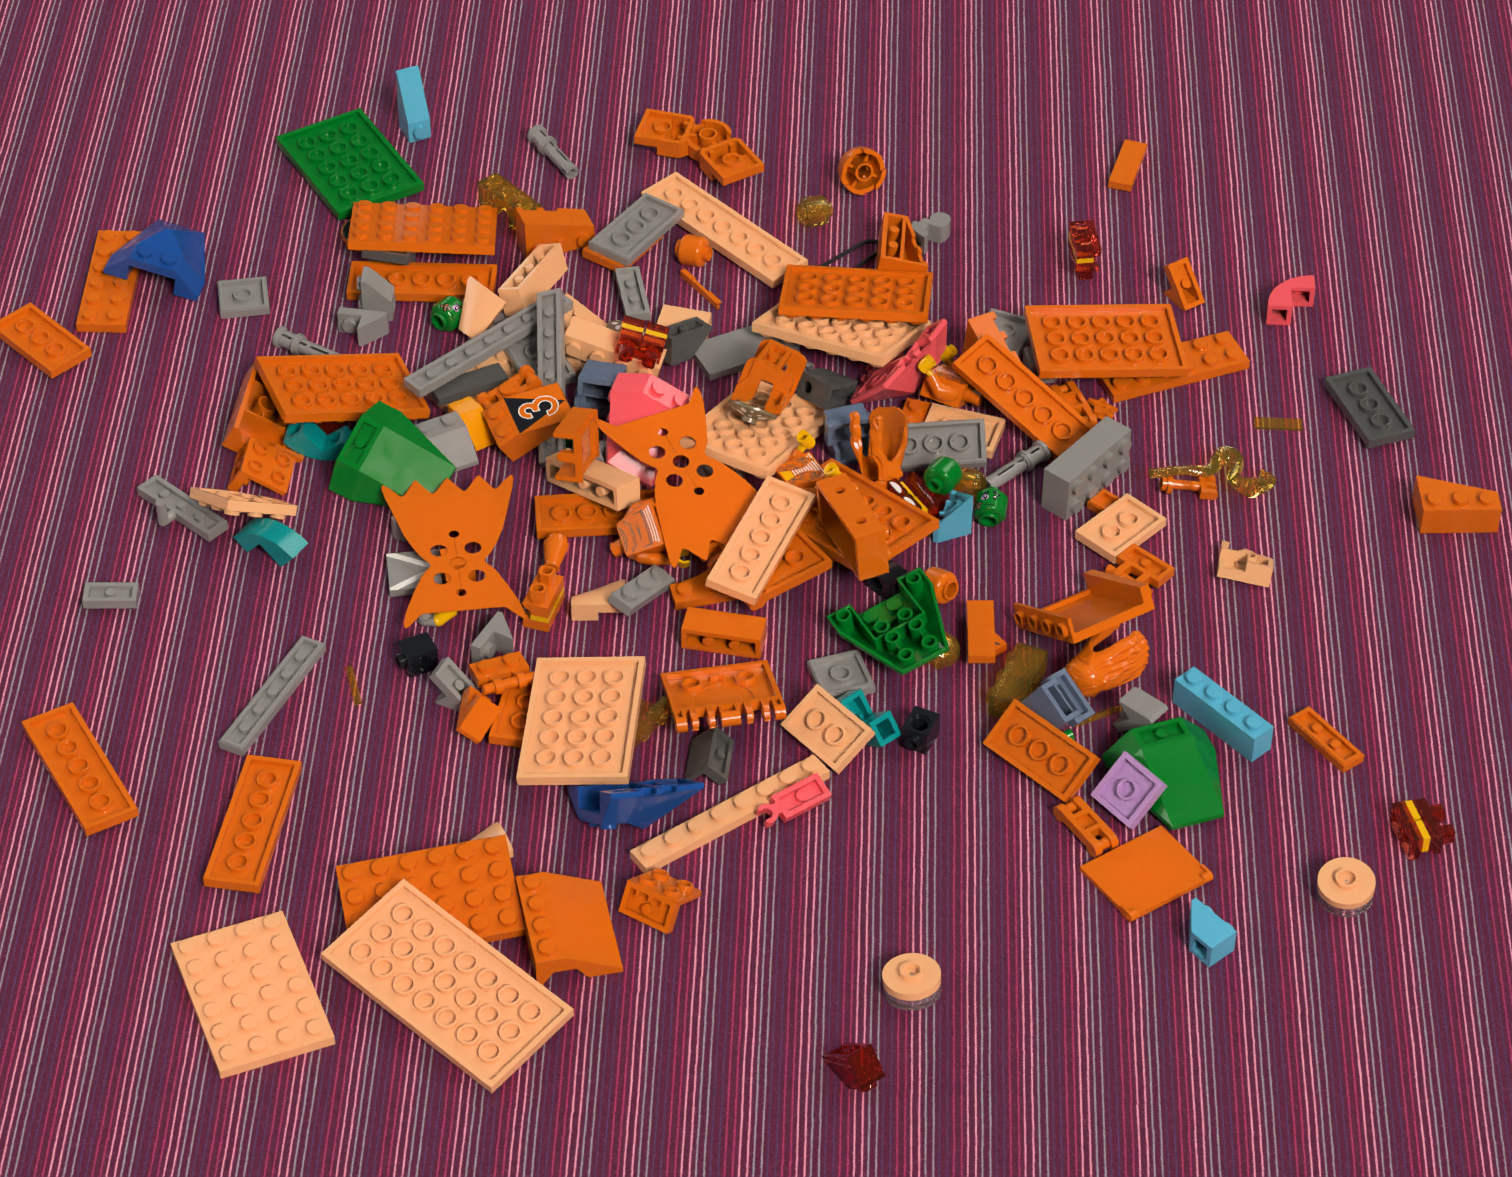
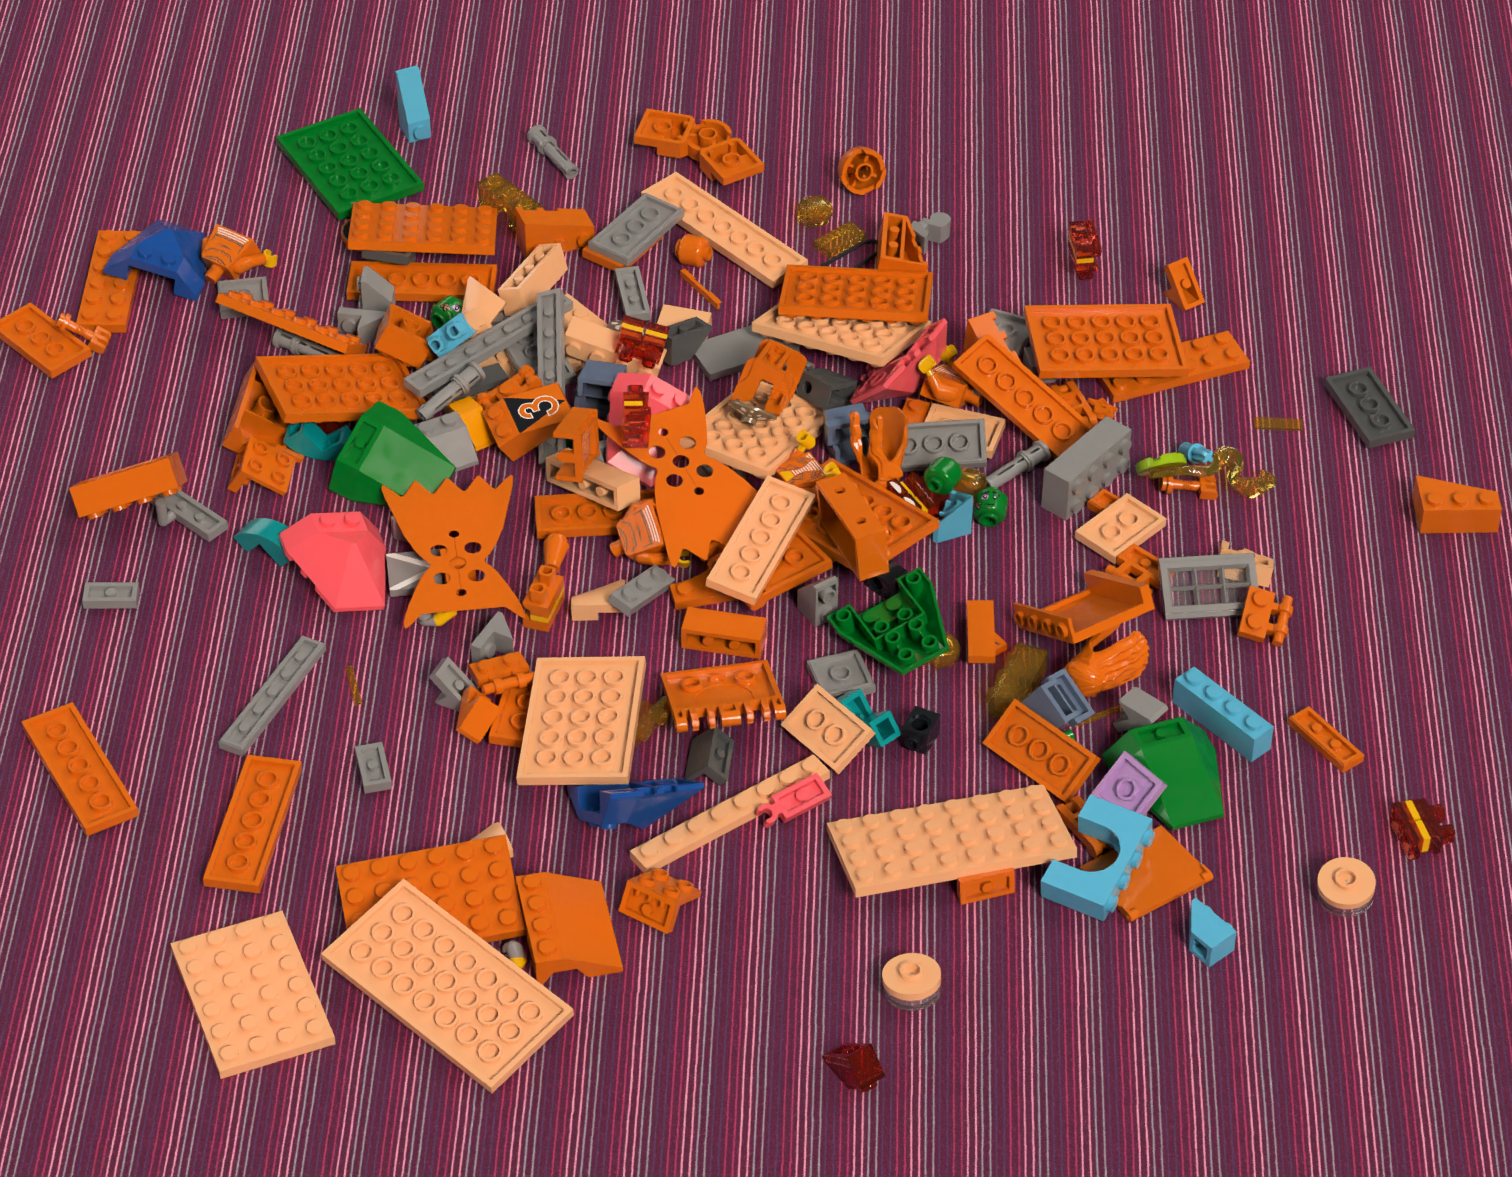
(97, 340): none -> orange hinge
(129, 484): none -> orange piece
(232, 254): none -> orange torso
(235, 502): light nougat plate -> none
(286, 320): none -> orange plate
(341, 557): none -> coral wedge
(373, 767): none -> light grey plate
(404, 337): none -> orange hinge
(417, 655): black brick -> none
(458, 331): none -> medium azure hips
(459, 385): none -> light grey pin
(515, 953): none -> light grey arm
(635, 418): none -> clear red hips
(818, 600): none -> light grey slope
(839, 239): none -> clear yellow tile
(944, 584): orange head -> none
(950, 840): none -> light nougat plate
(985, 885): none -> orange plate
(1098, 891): none -> medium azure arch
(1127, 165): orange tile -> none
(1165, 460): none -> lime tile
(1196, 453): none -> medium azure axle
(1206, 585): none -> light grey piece
(1256, 614): none -> orange plate
(1290, 293): coral brick -> none

